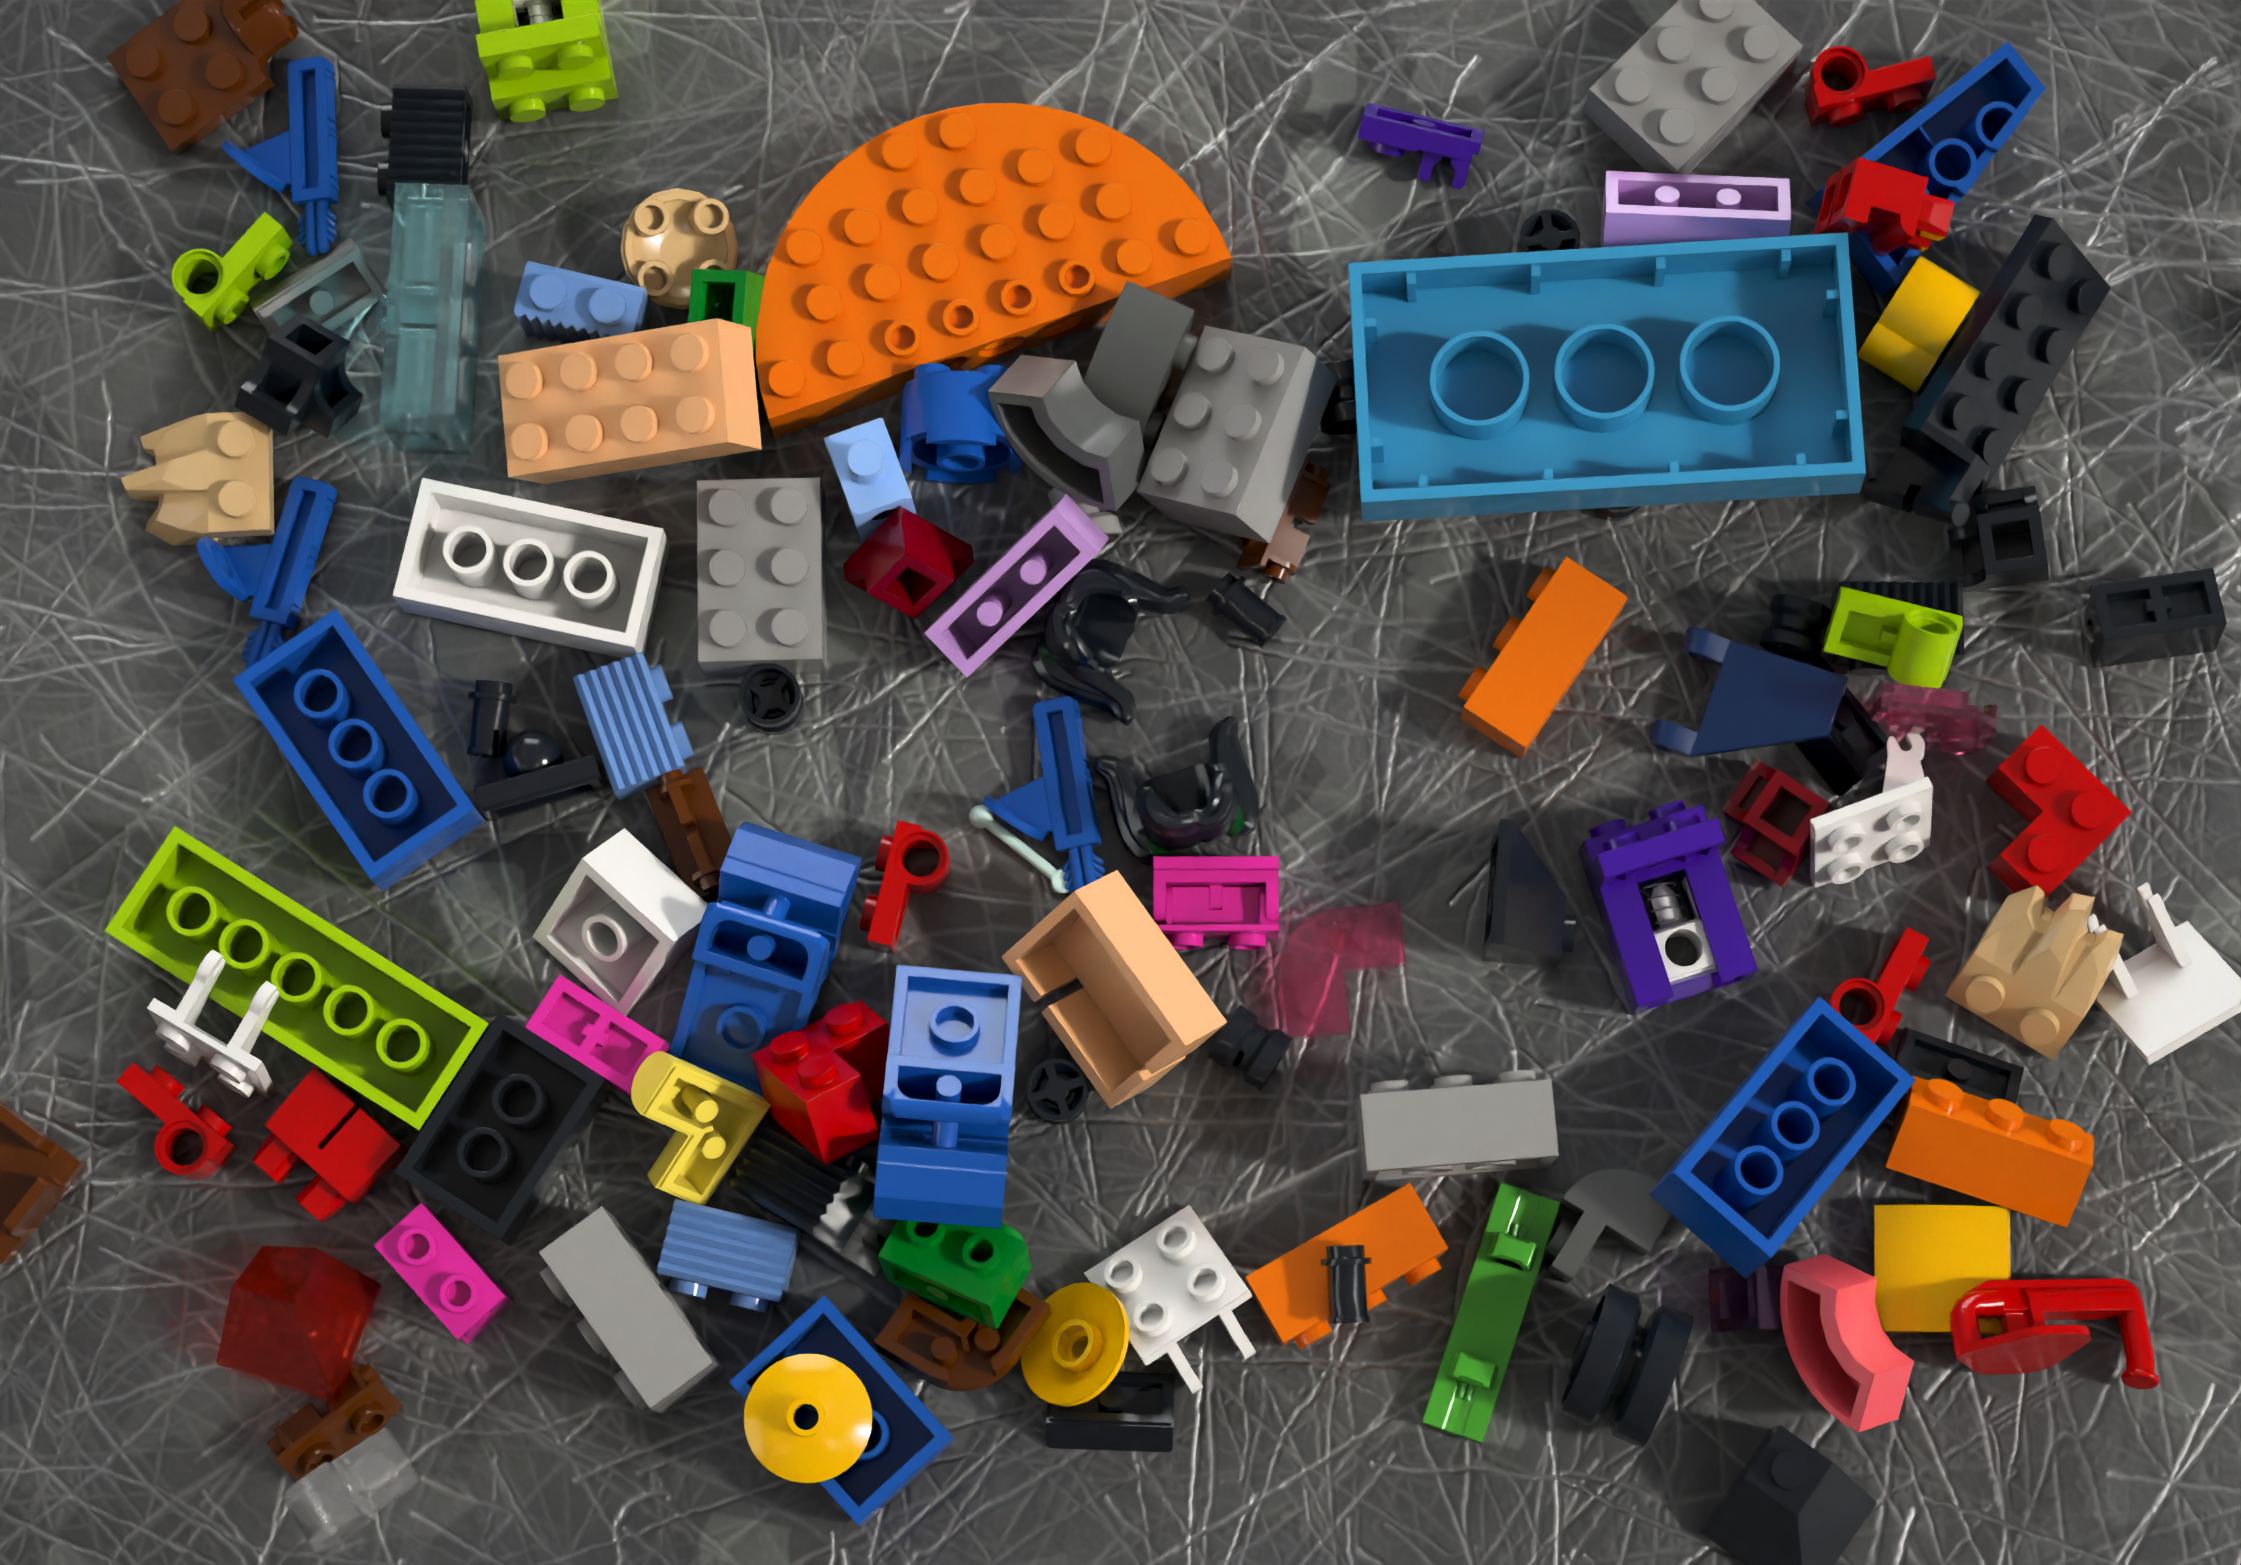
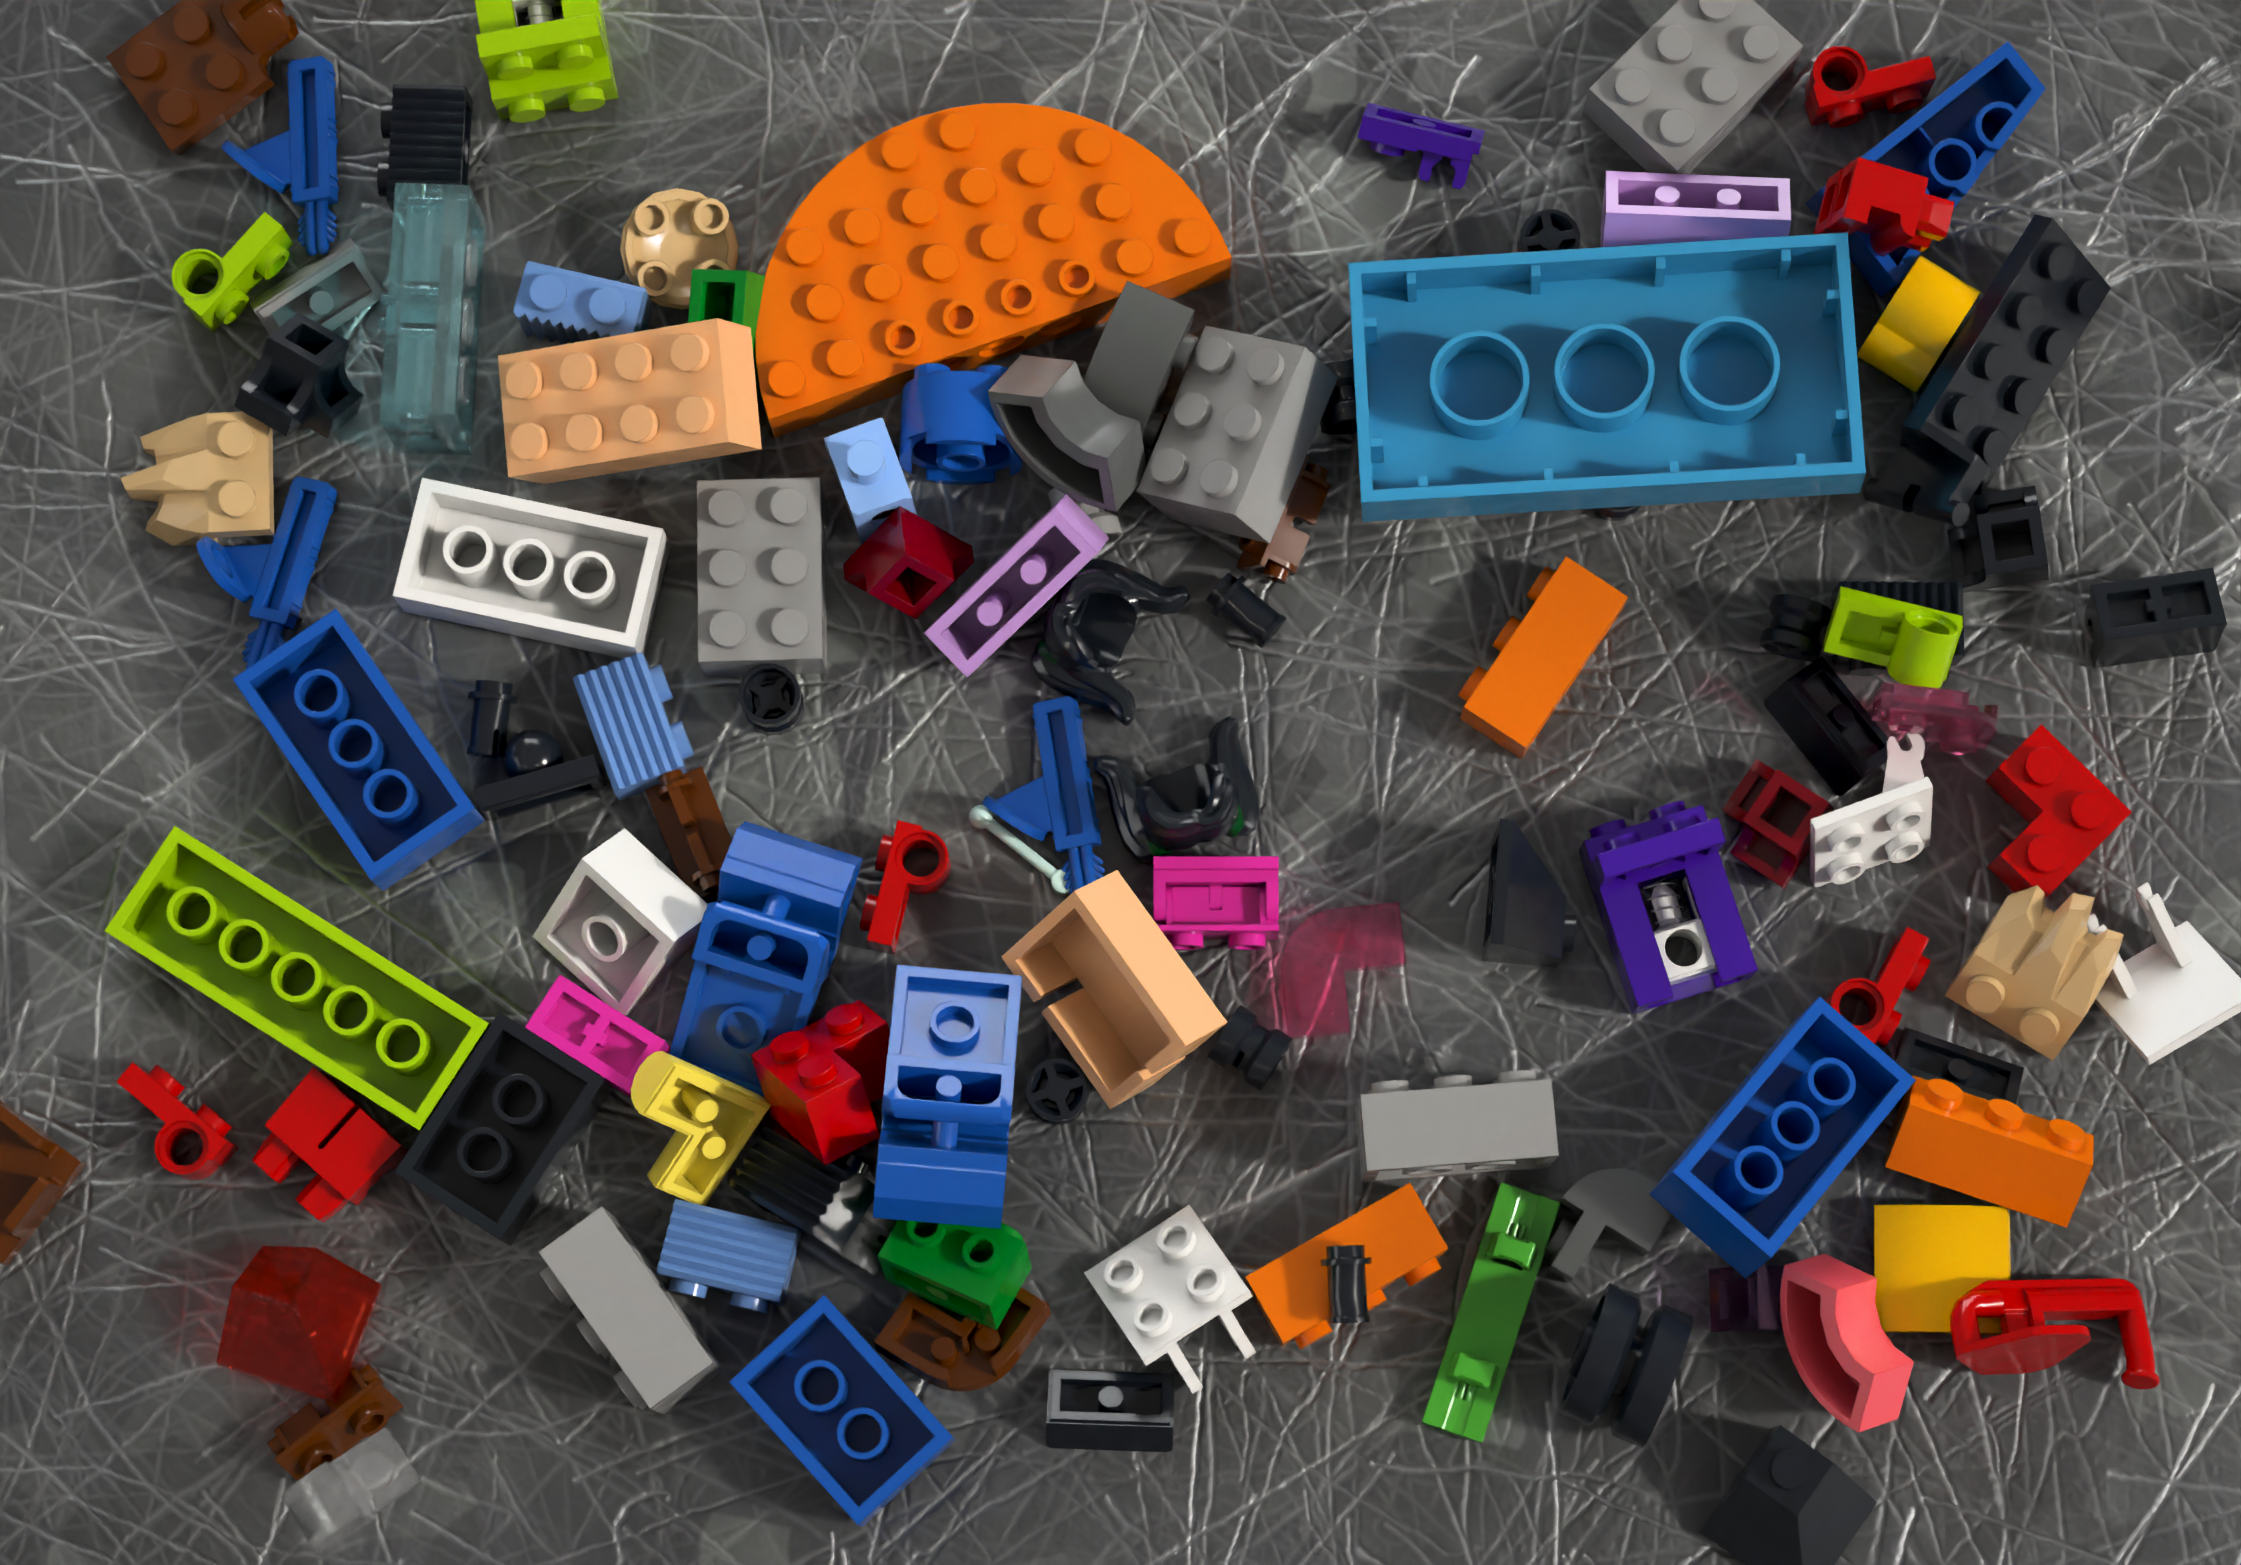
(189, 1043): white plate -> none
(444, 1273): dark pink hinge -> none
(841, 1427): yellow dish -> none
(1077, 1345): yellow dish -> none
(1754, 702): dark blue flag -> none

